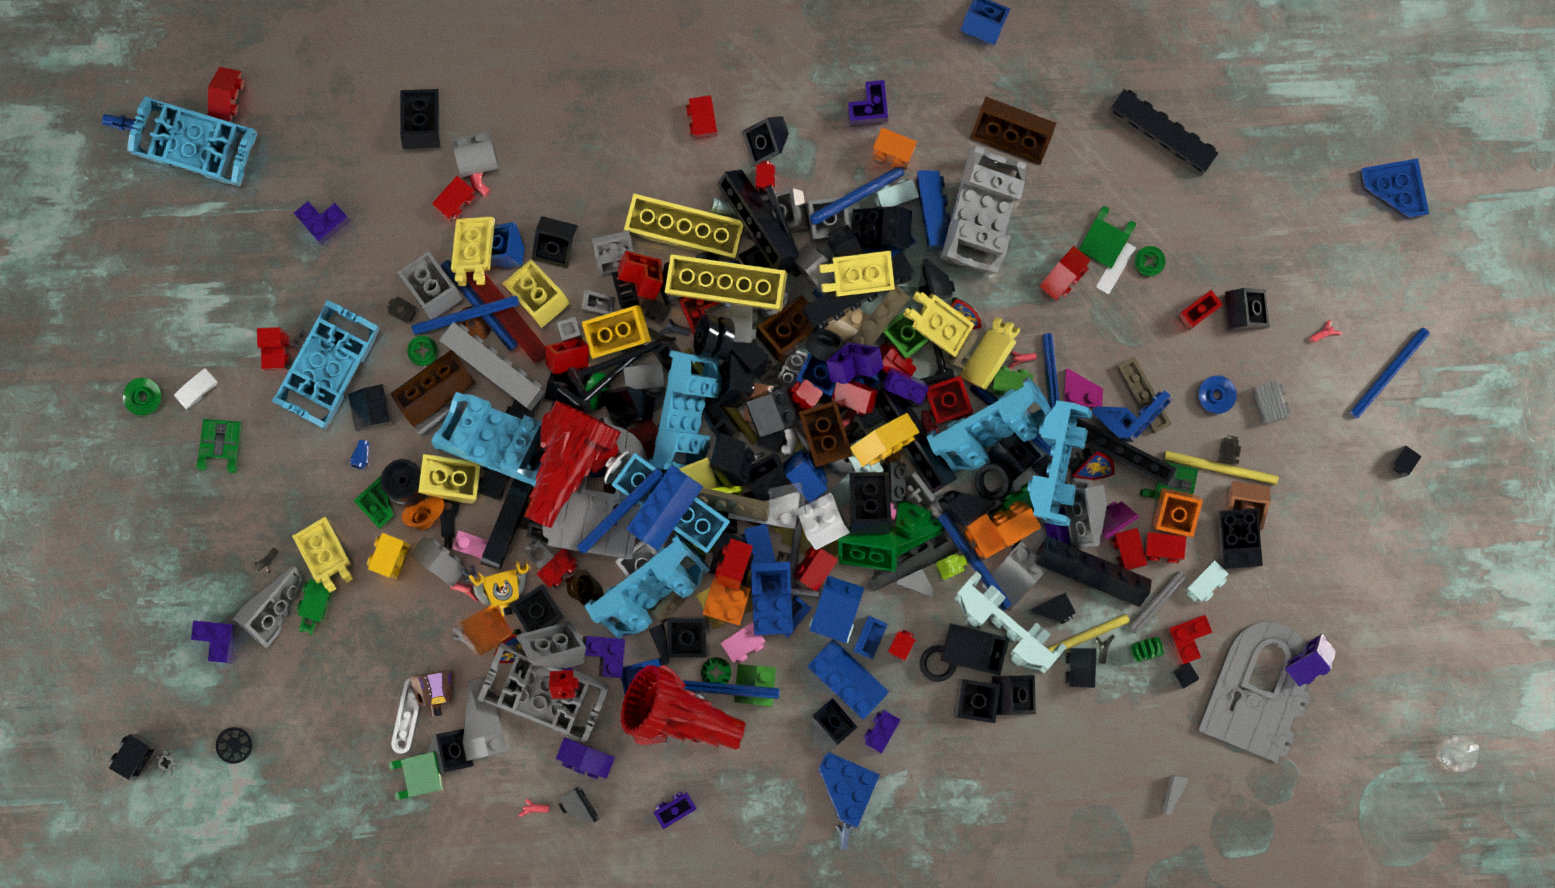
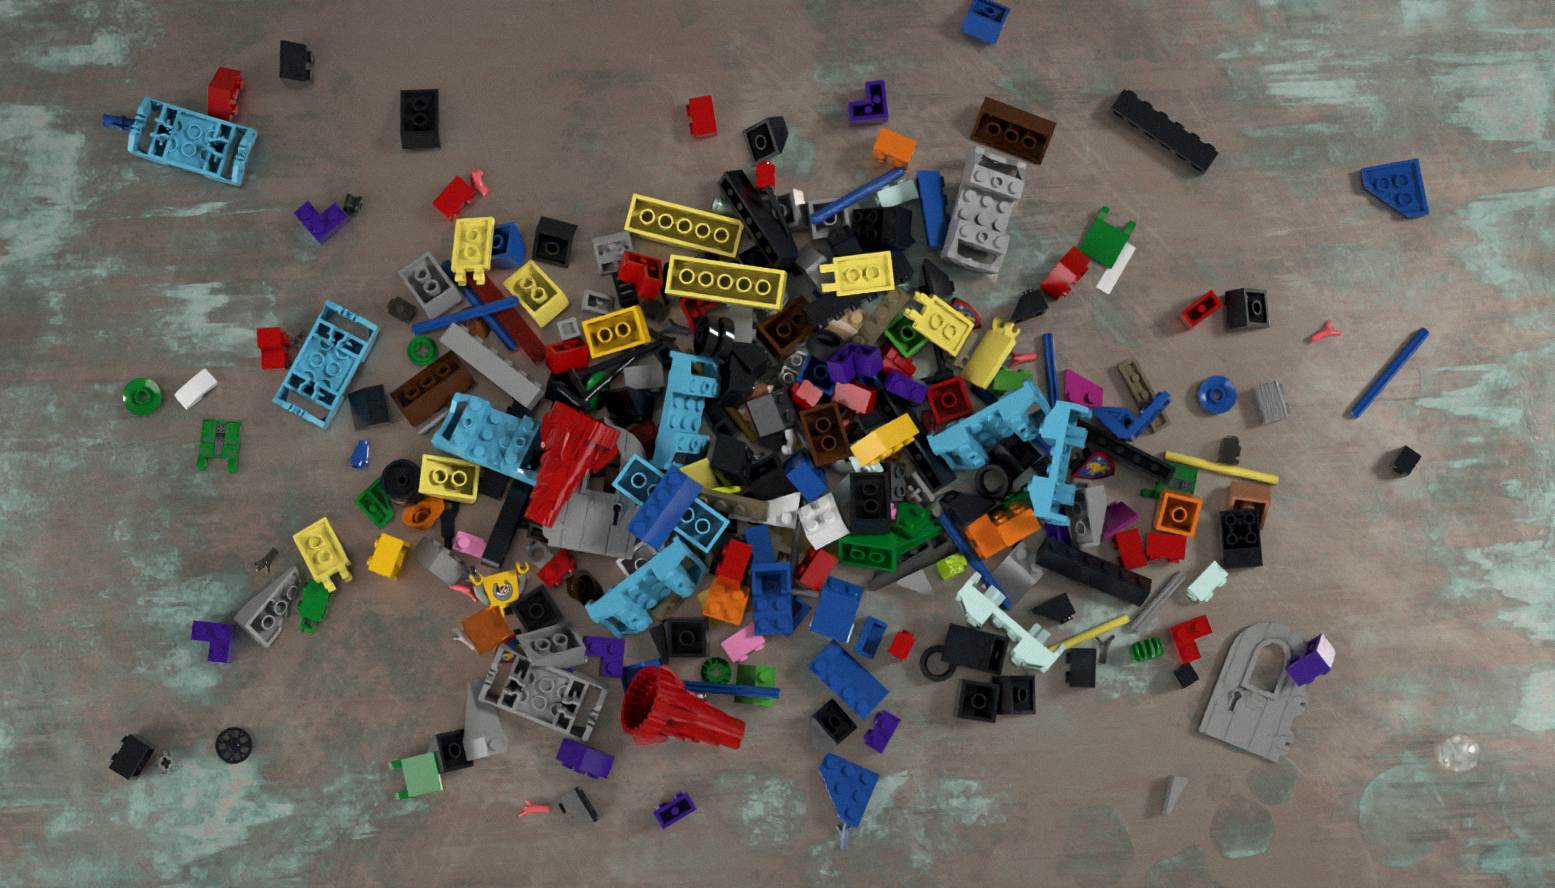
(295, 64): none -> black slope
(353, 204): none -> pearl dark grey wheel
(406, 719): white plate -> none
(432, 690): reddish brown torso -> none
(475, 154): light grey brick -> none
(563, 684): red brick -> none
(615, 466): white dish -> none
(620, 510): blue axle -> none
(787, 501): clear piece -> none
(1029, 306): none -> black slope
(1159, 261): green gear -> none

